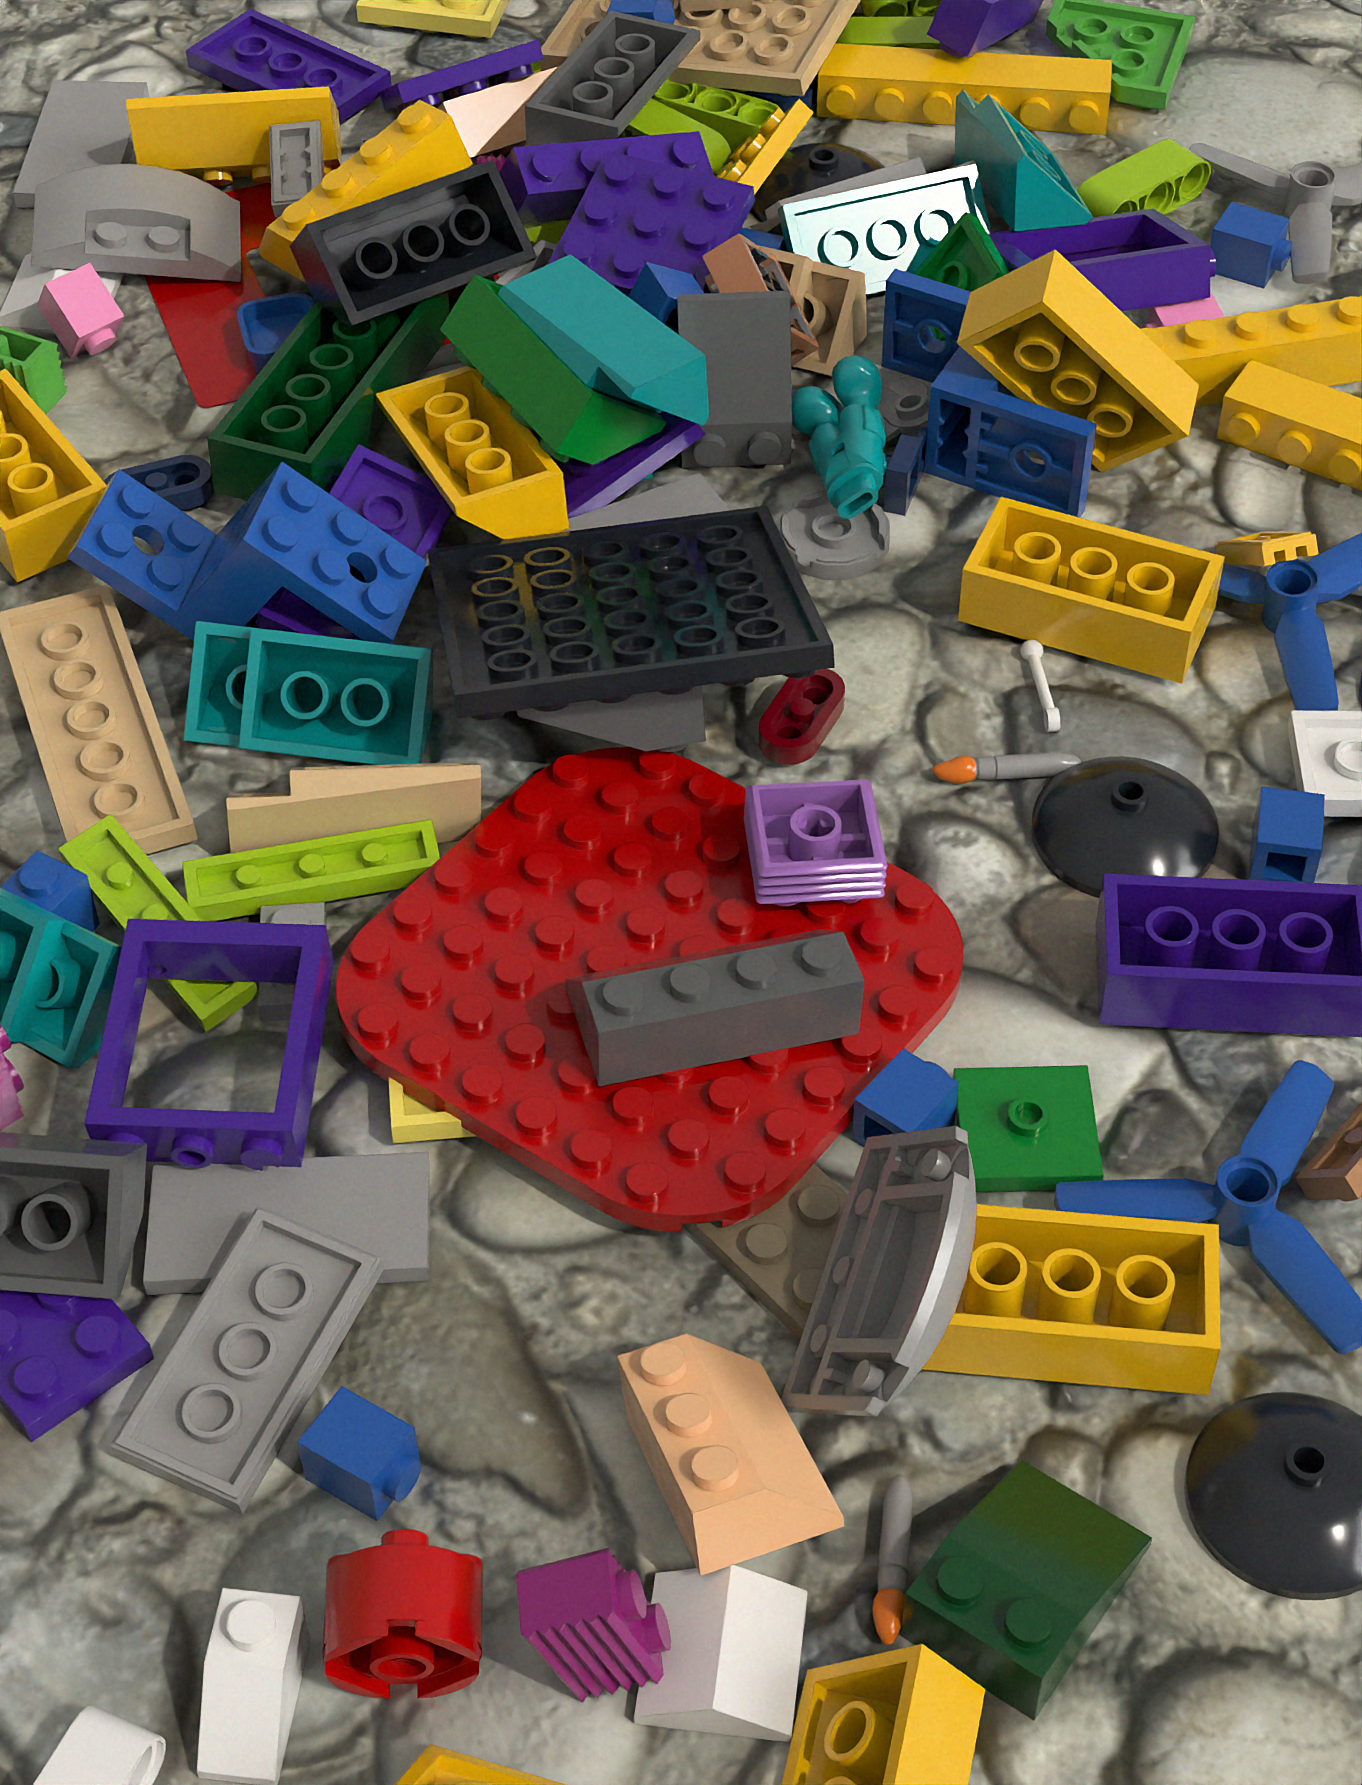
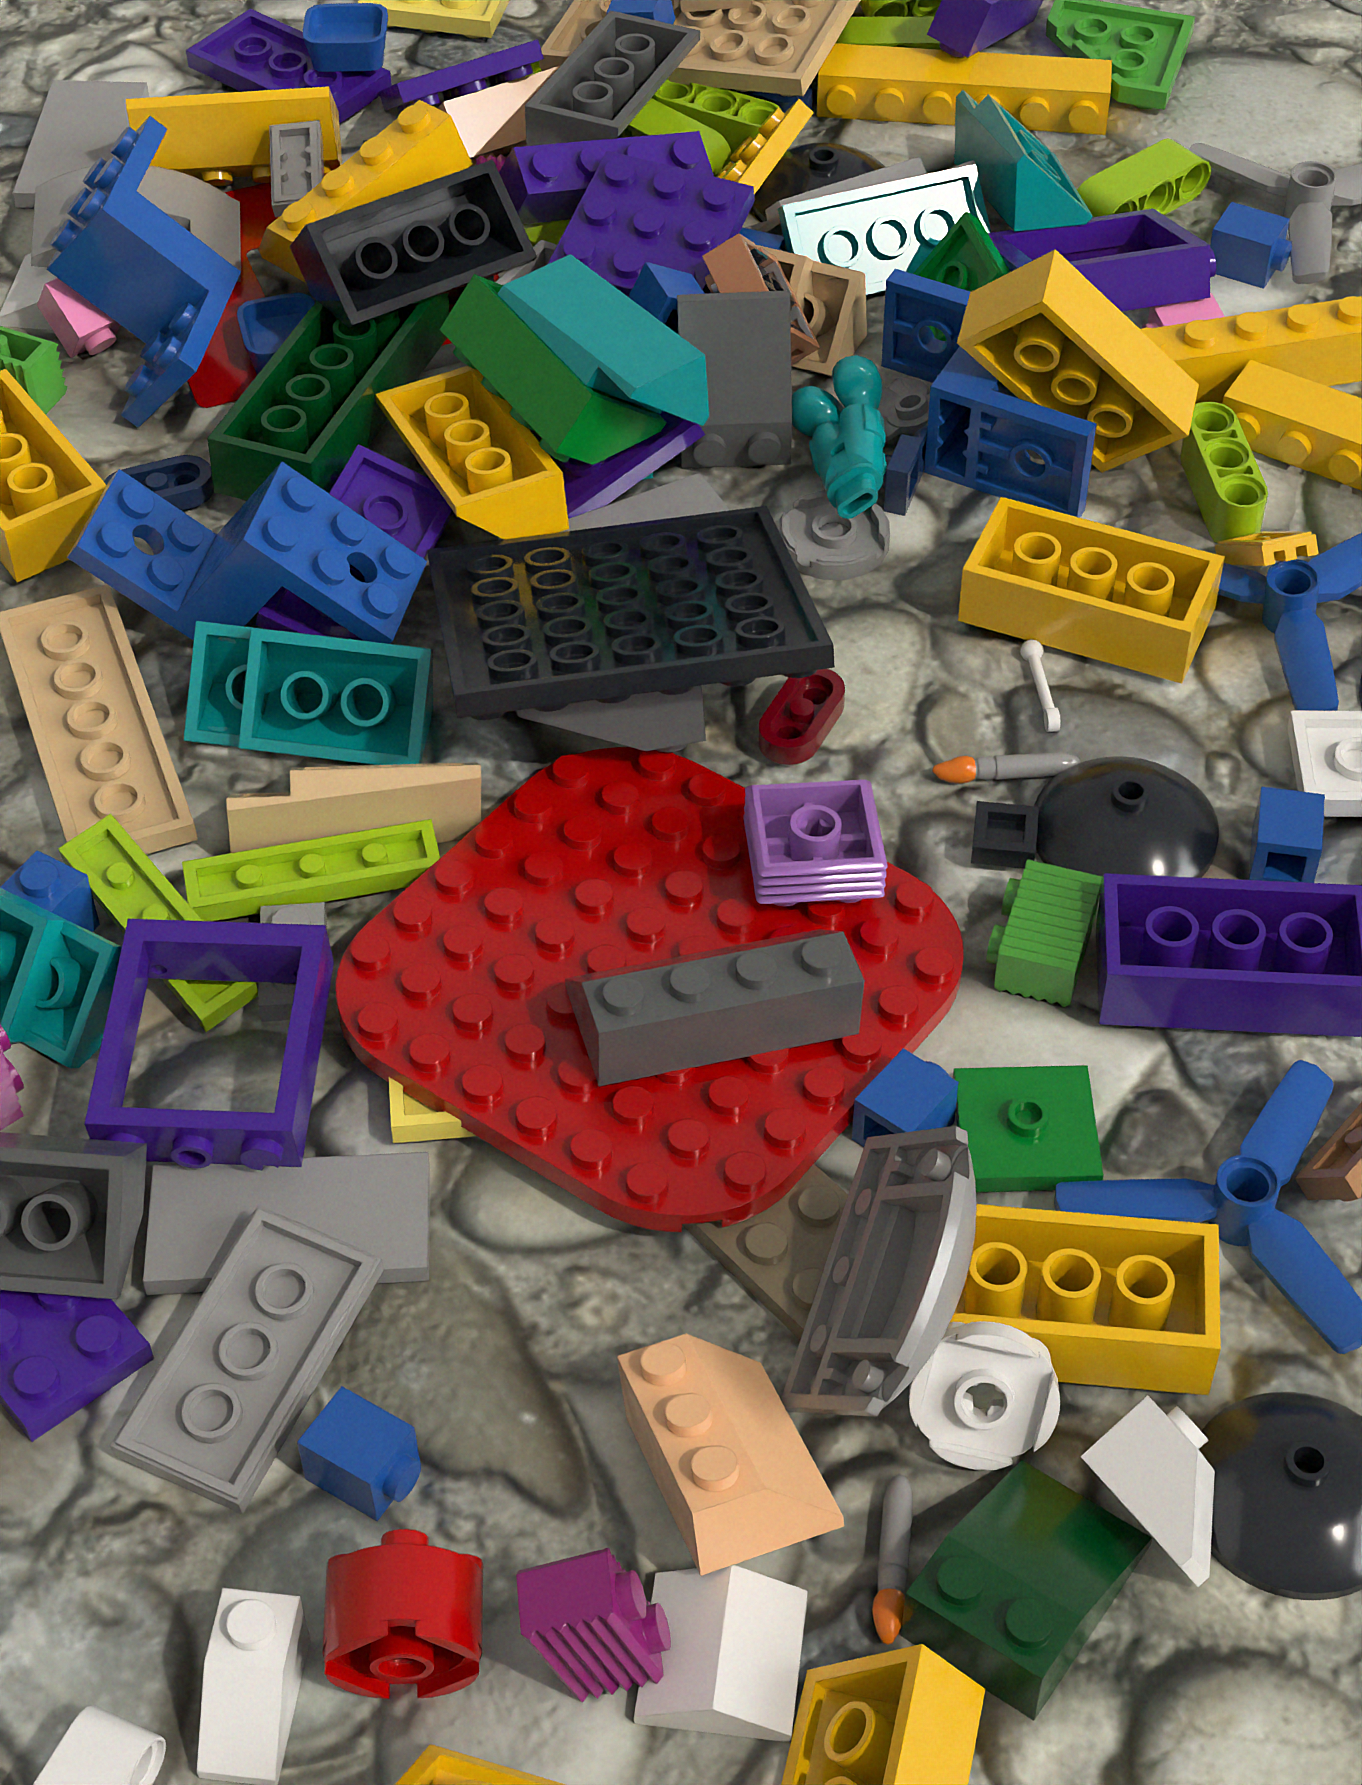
(143, 270): none -> blue bracket
(346, 36): none -> blue piece
(1004, 834): none -> black plate
(1009, 1426): none -> white plate
(1045, 932): none -> bright green brick
(1163, 1481): none -> white slope
(1223, 473): none -> lime beam

